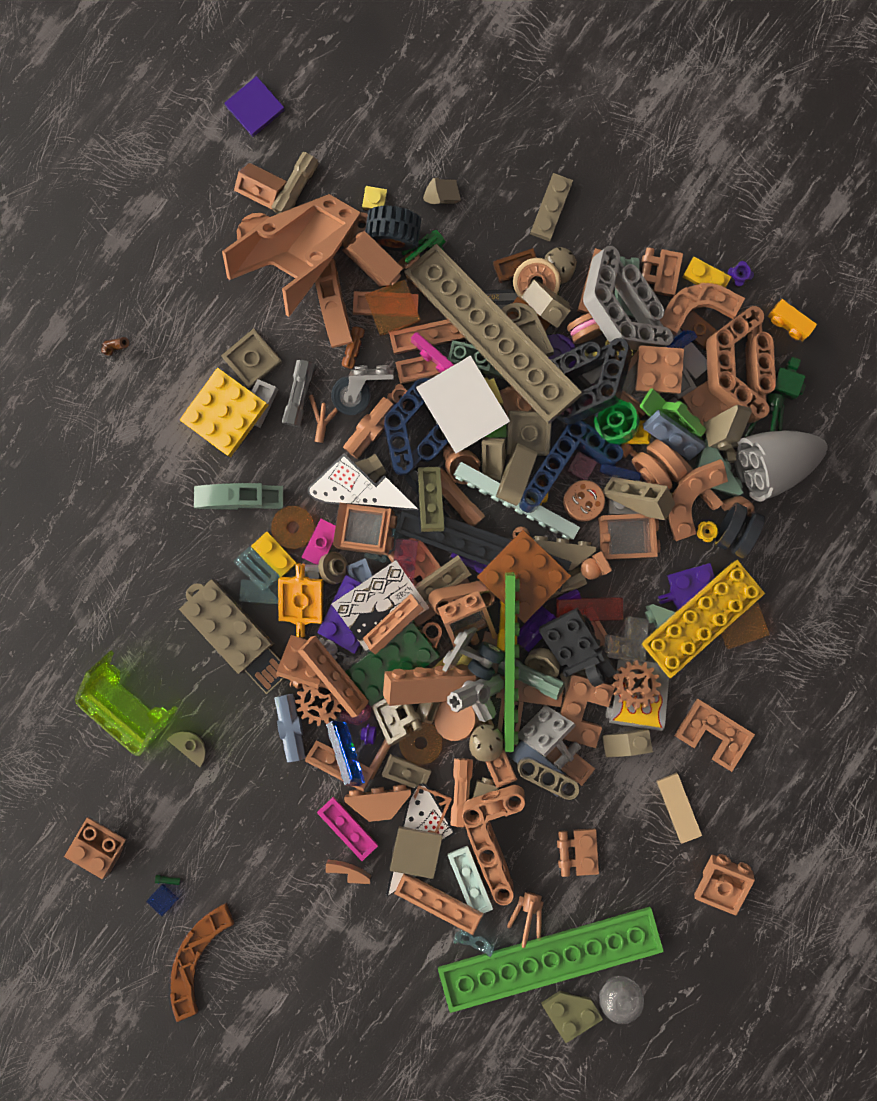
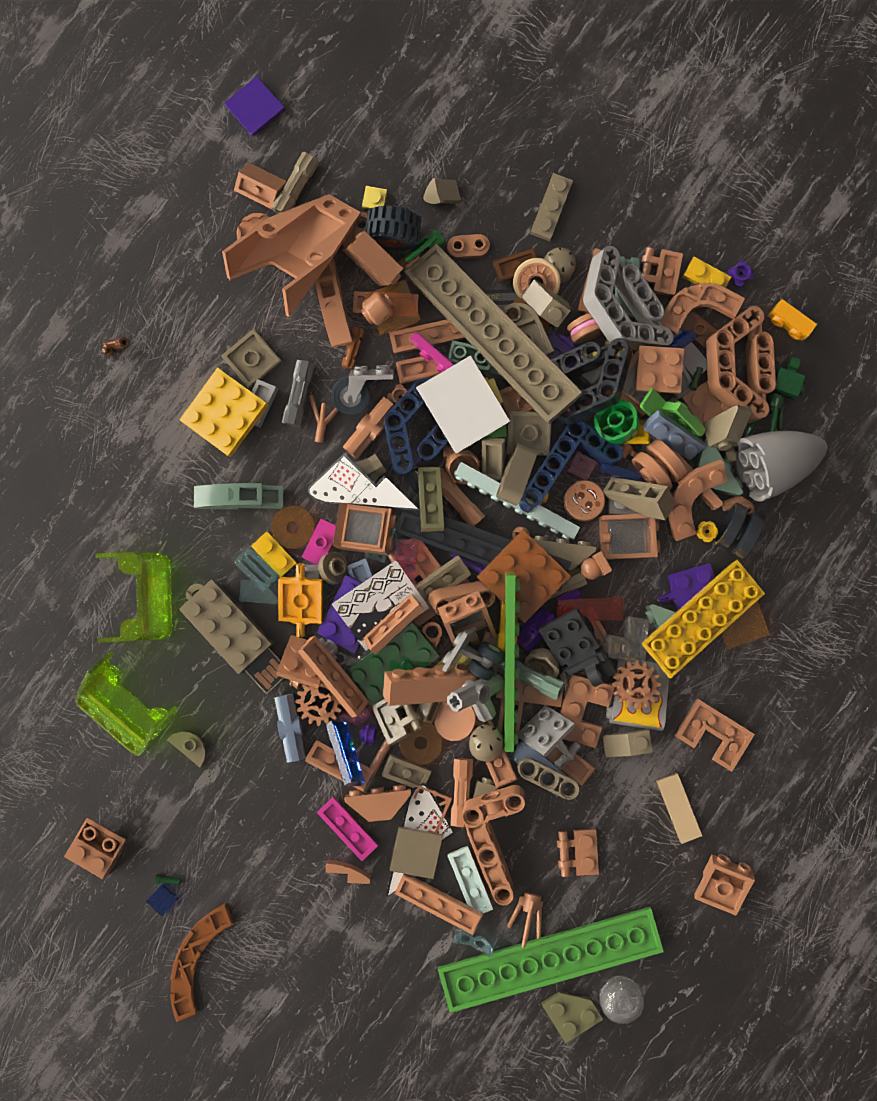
(153, 596): none -> clear neon green windscreen
(377, 308): none -> nougat head
(468, 247): none -> nougat plate
(693, 385): none -> dark green piece

